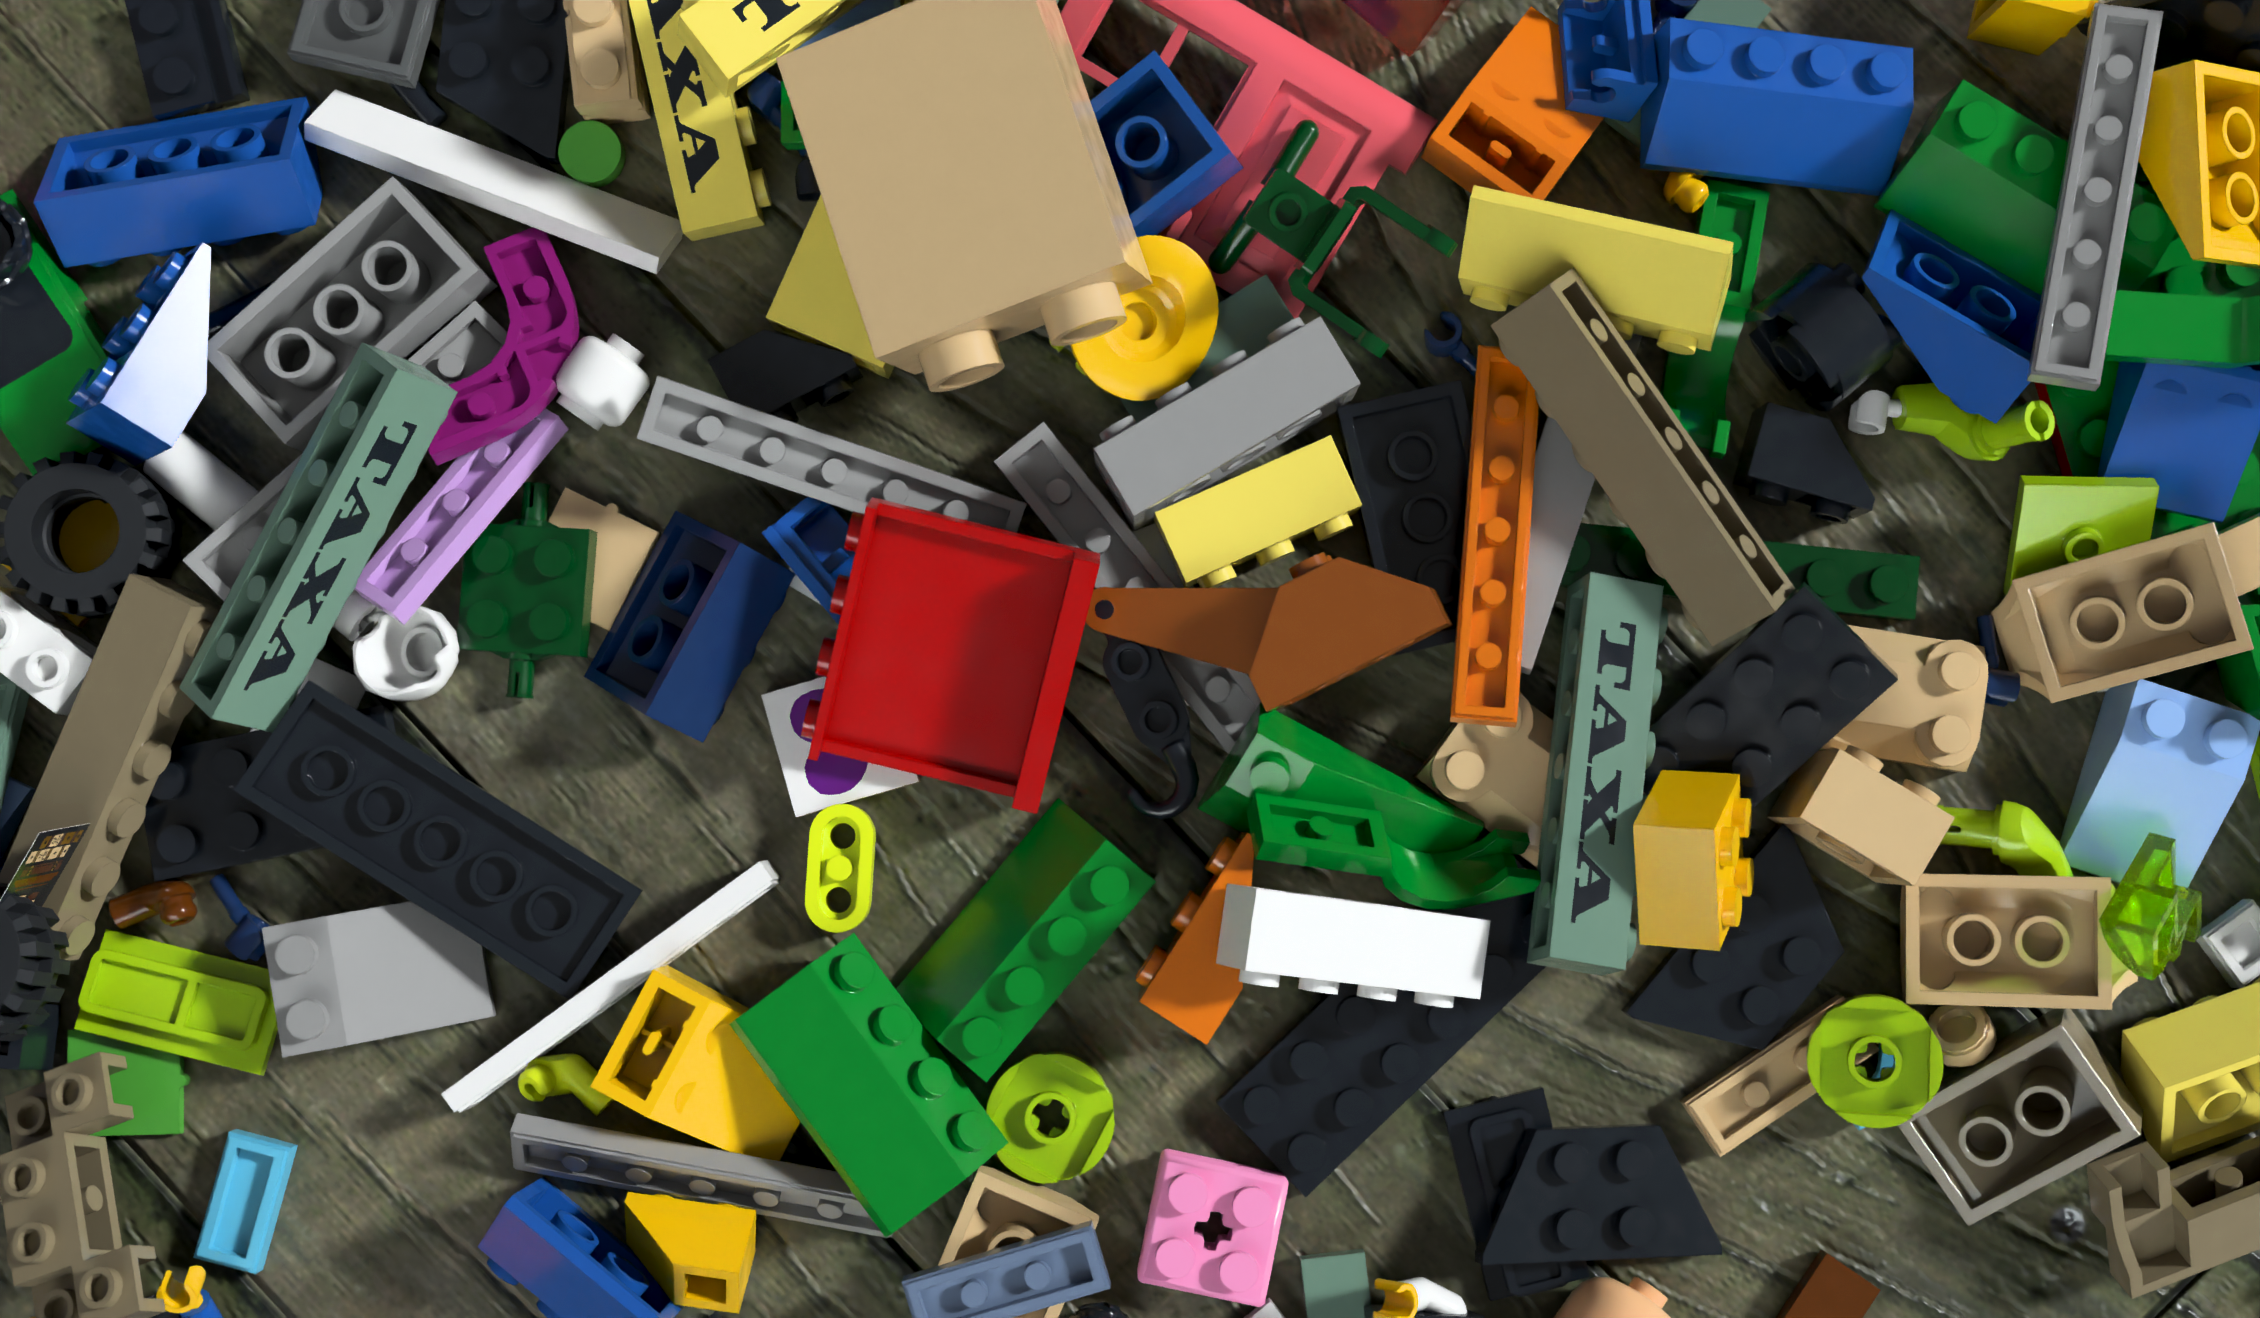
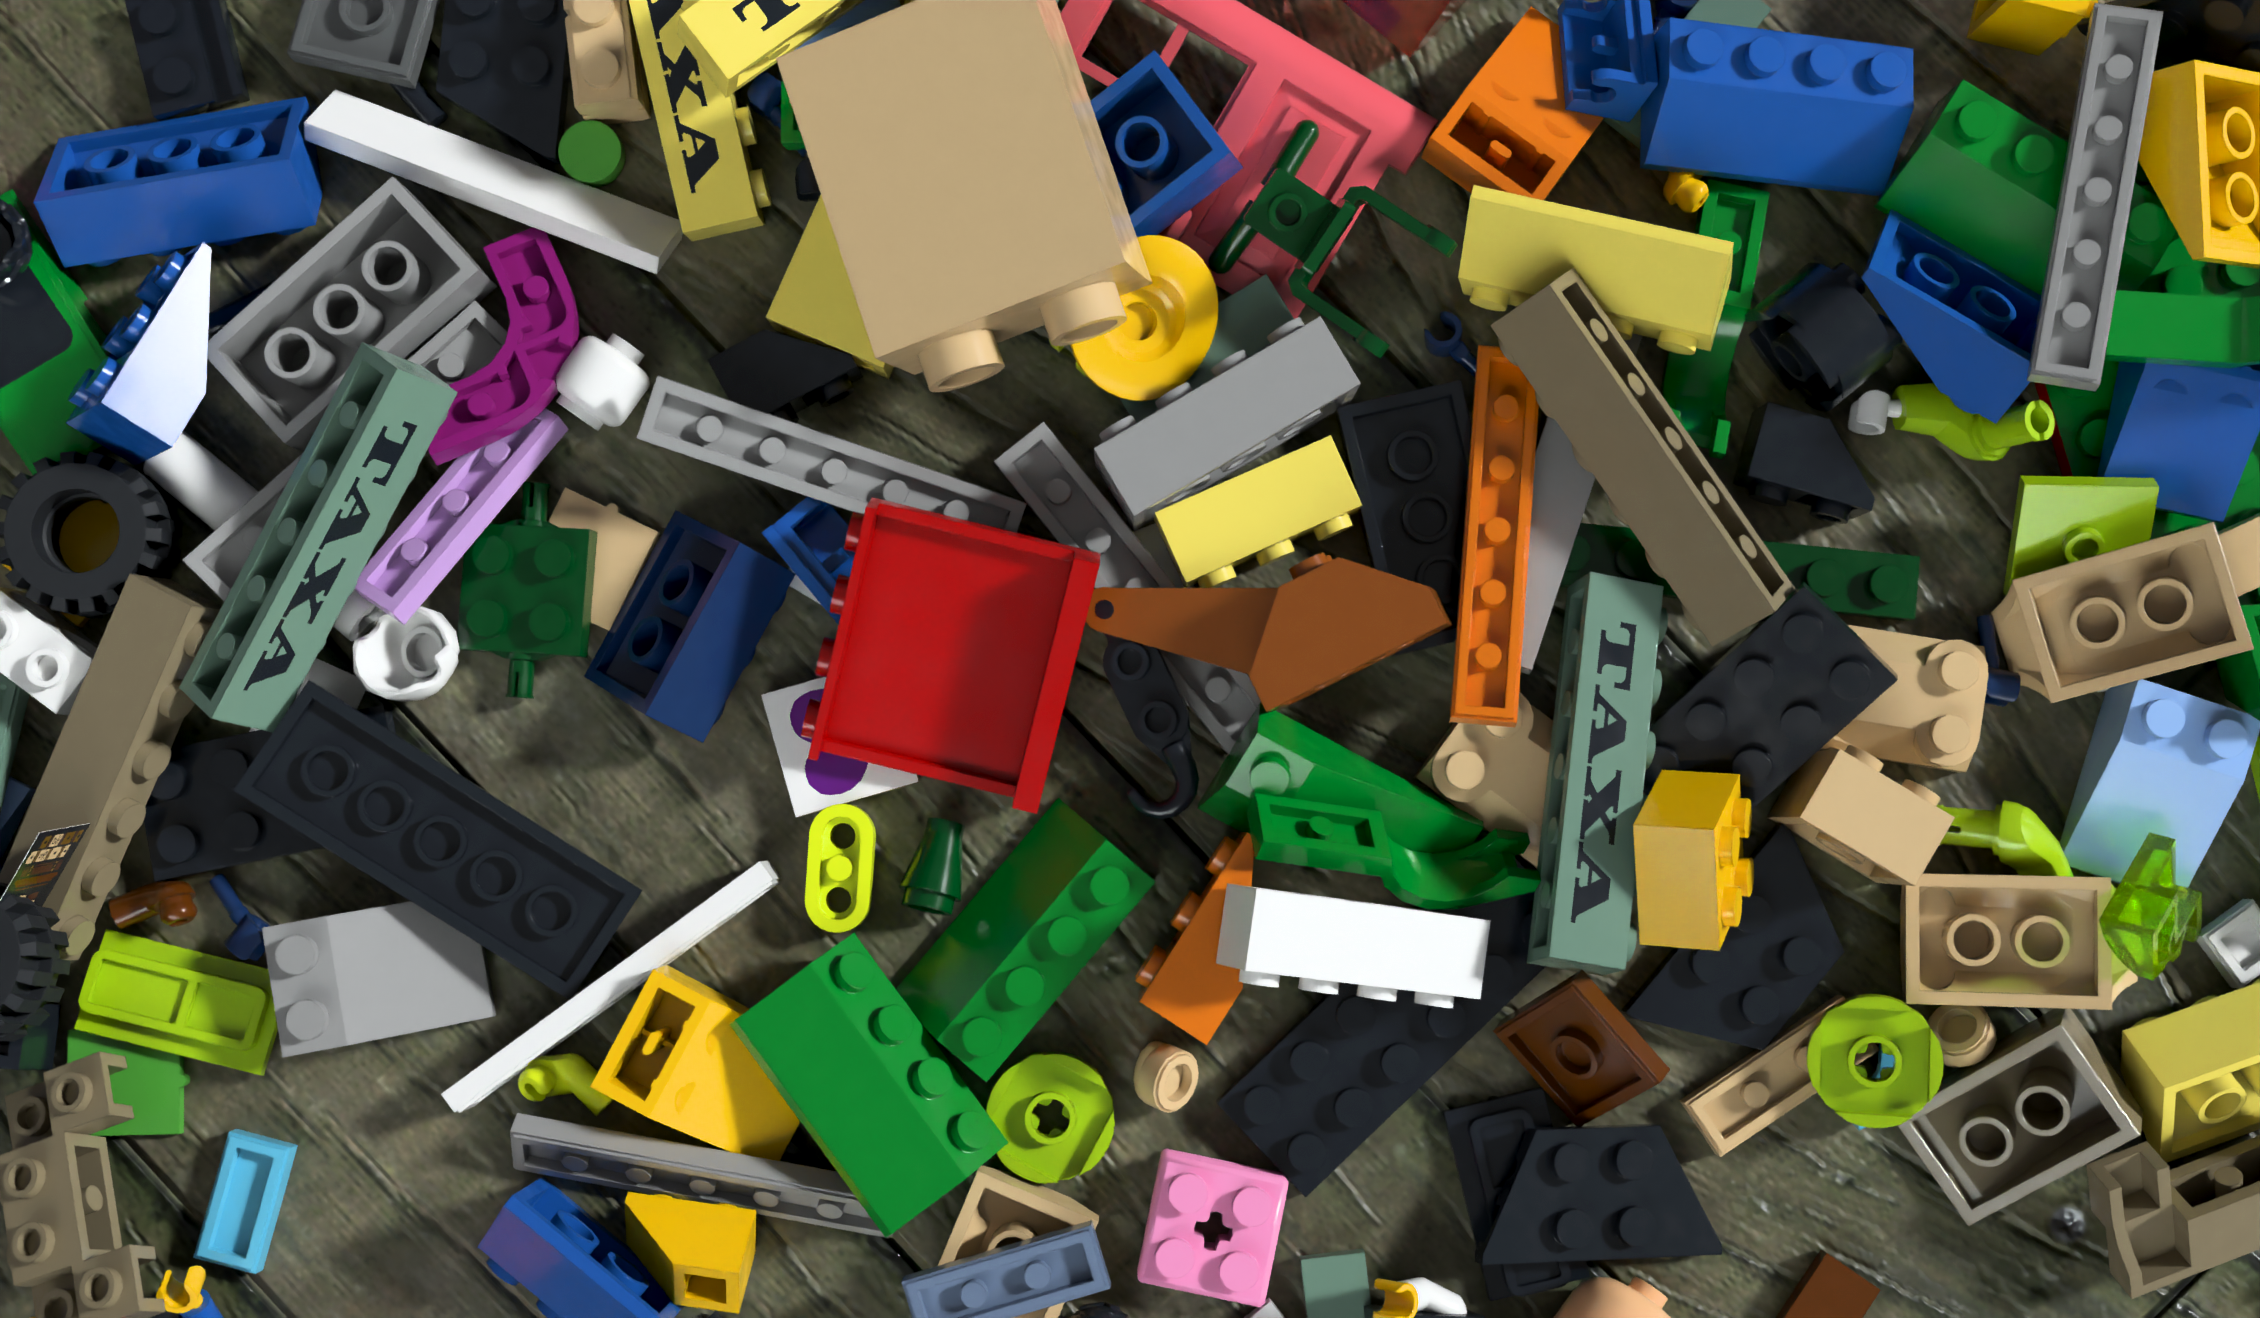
(935, 869): none -> dark green cone
(1165, 1076): none -> tan tile
(1581, 1049): none -> reddish brown plate

